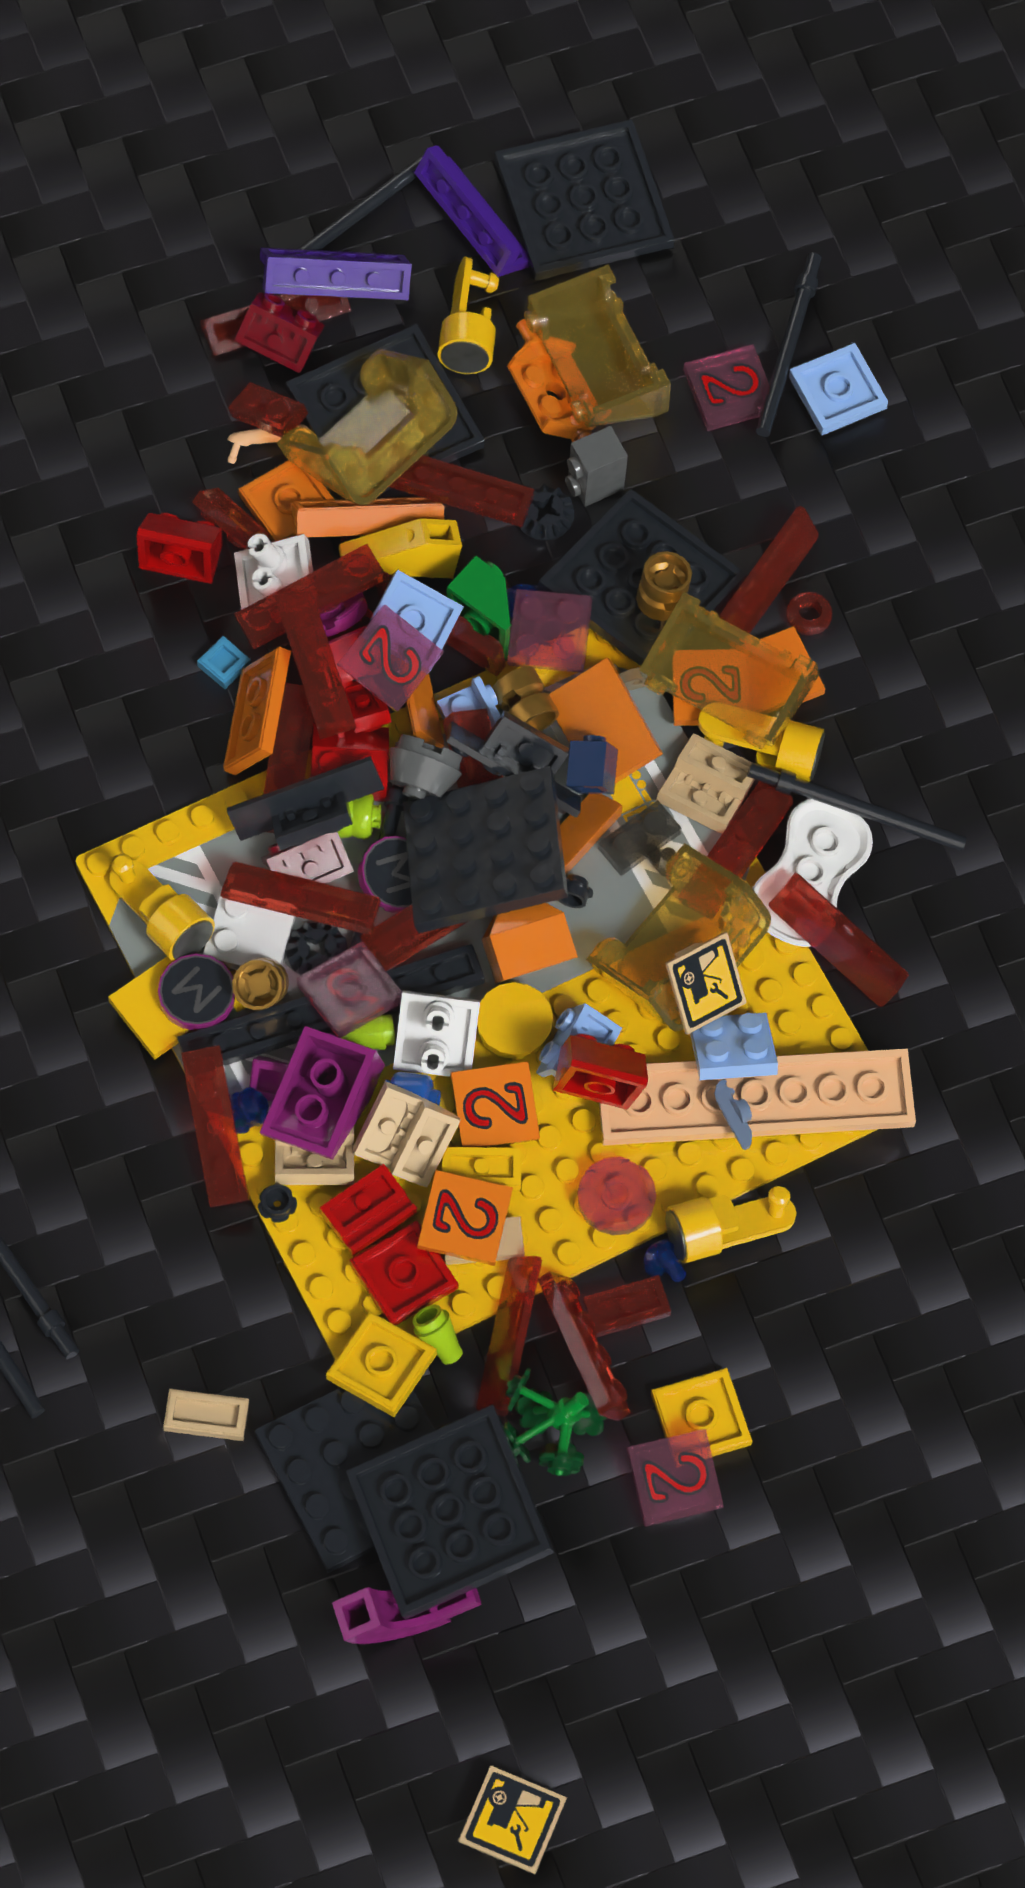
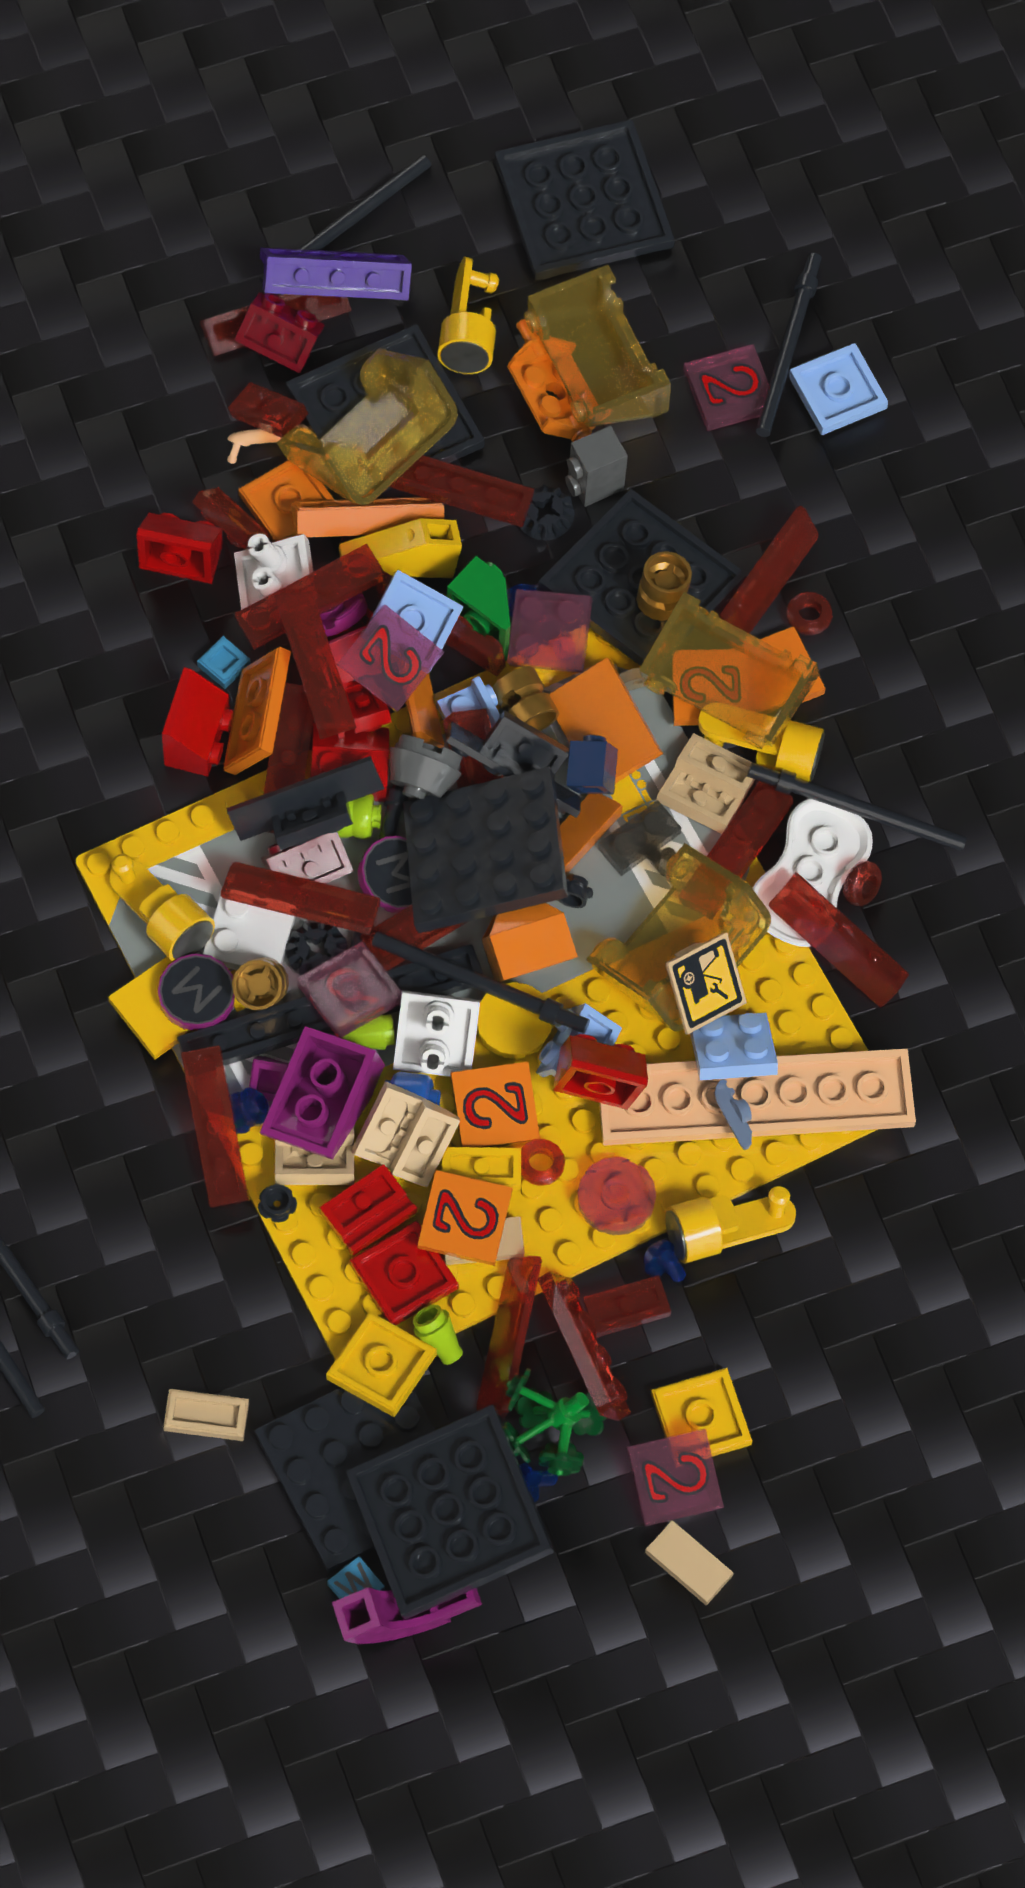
(196, 724): none -> red slope
(353, 1579): none -> dark azure tile
(471, 213): dark purple fence -> none
(512, 1819): piece -> none
(537, 1479): none -> clear blue plate
(546, 1147): none -> clear red piece
(549, 1010): none -> black bar
(689, 1562): none -> tan tile
(862, 883): none -> clear red piece

